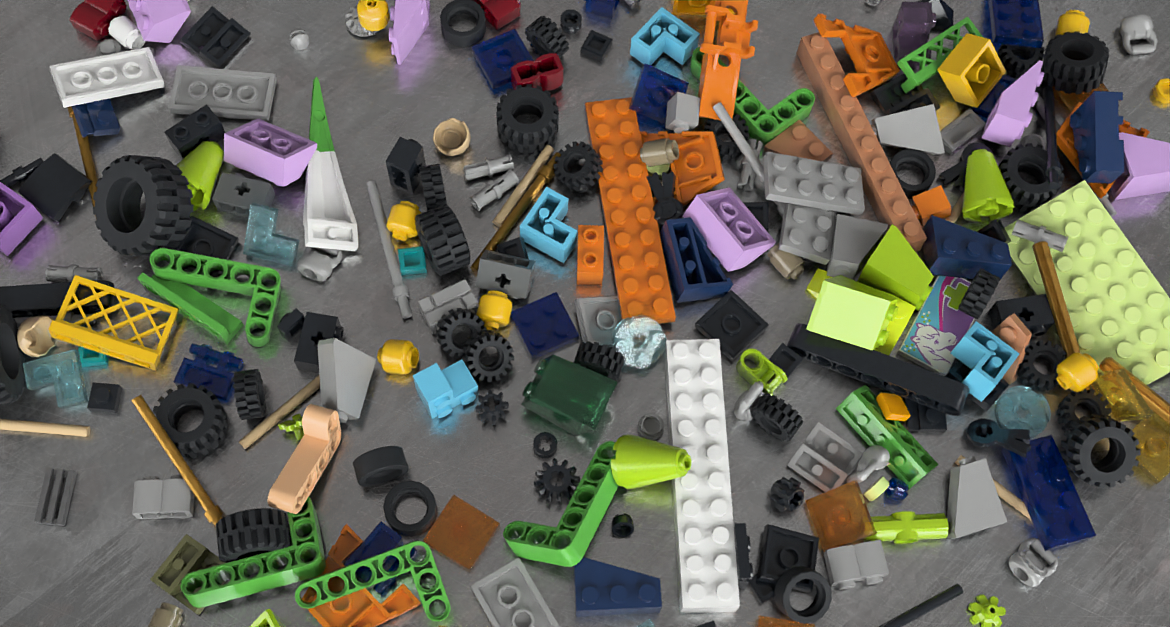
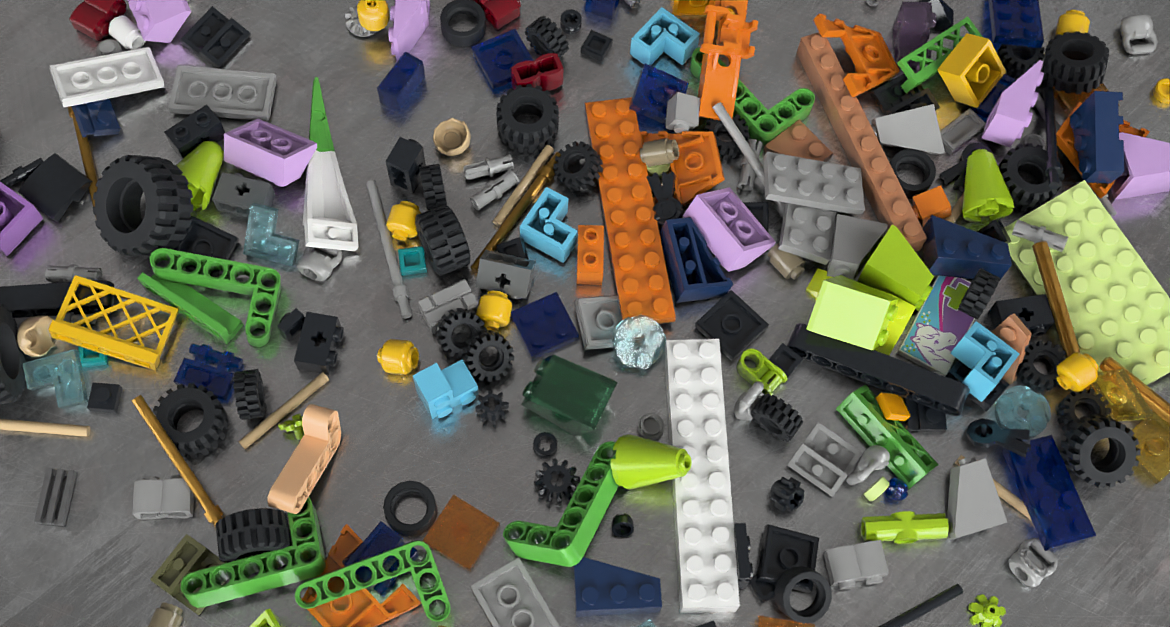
(299, 39): light grey hinge -> none
(343, 377): light grey slope -> none
(380, 466): black tyre -> none
(401, 82): none -> clear blue brick
(600, 359): black tyre -> none
(840, 516): clear orange plate -> none

